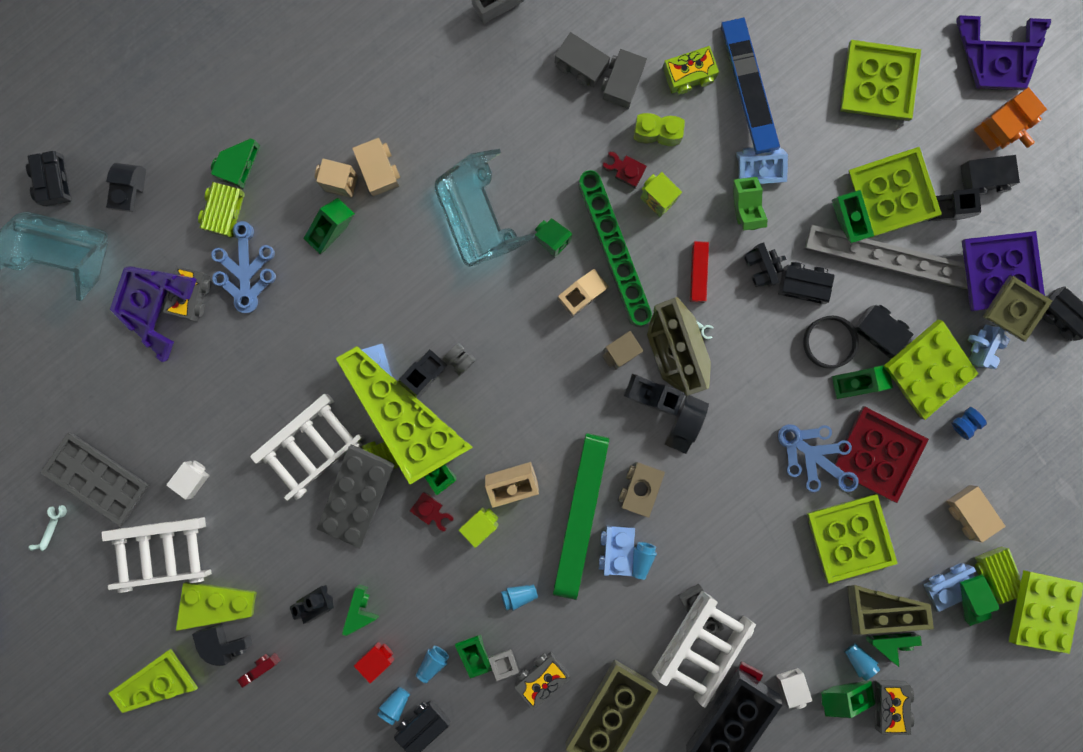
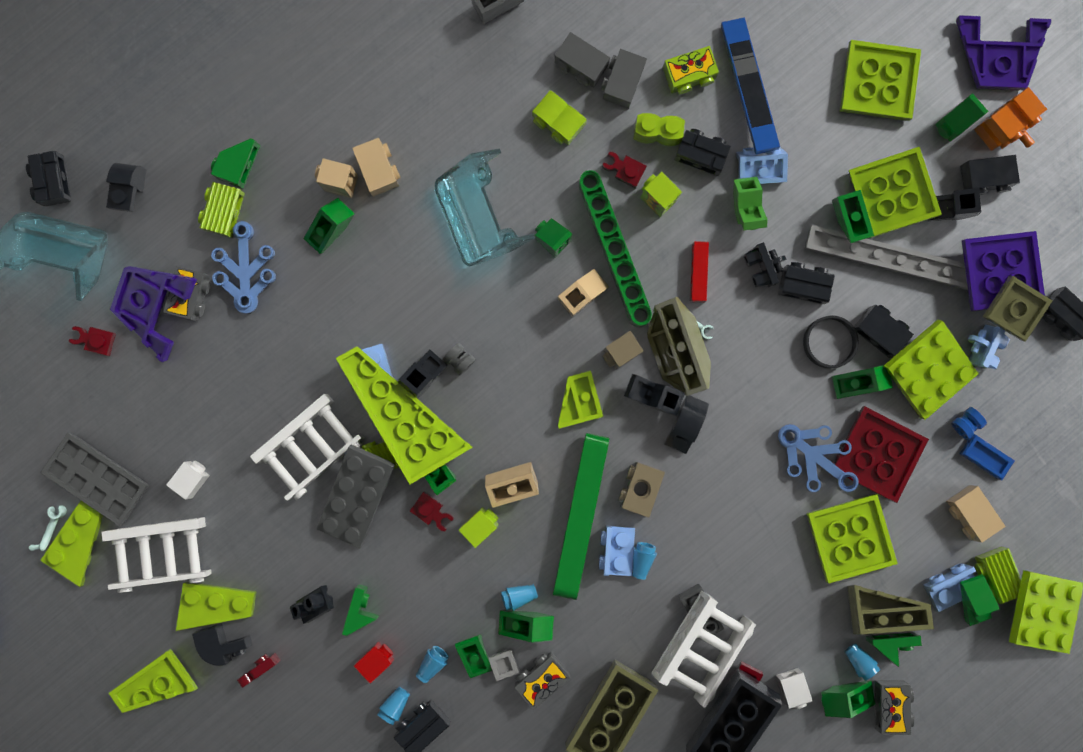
(73, 545): none -> lime wing
(95, 340): none -> dark red plate
(526, 625): none -> green slope
(558, 118): none -> lime brick
(579, 401): none -> lime wing
(702, 152): none -> black brick
(961, 117): none -> green slope
(987, 457): none -> blue tile

